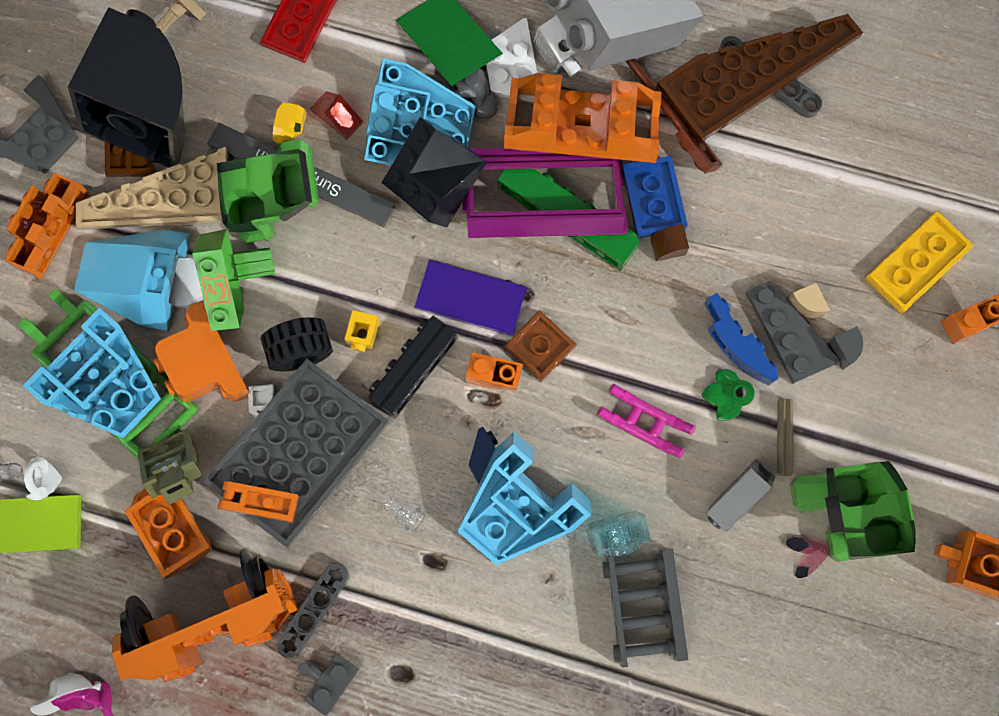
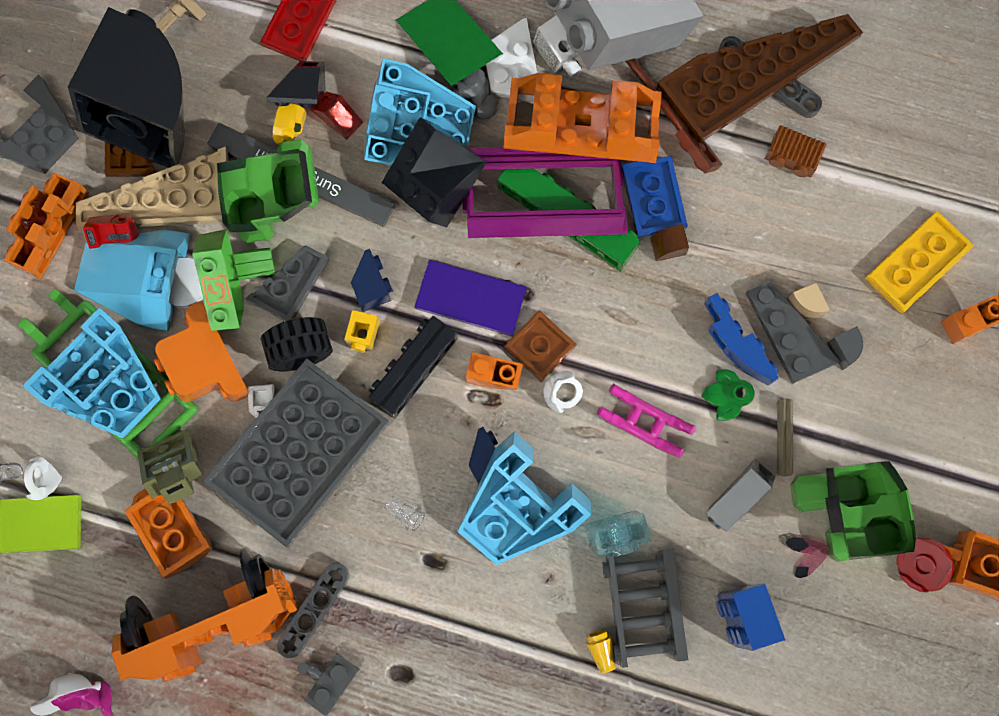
(110, 230): none -> red leg
(259, 502): orange plate -> none
(291, 285): none -> dark grey wing
(301, 85): none -> black slope
(368, 282): none -> dark blue slope
(554, 383): none -> white piece
(601, 649): none -> yellow cone
(750, 617): none -> blue brick
(795, 152): none -> dark orange brick
(928, 567): none -> red tile

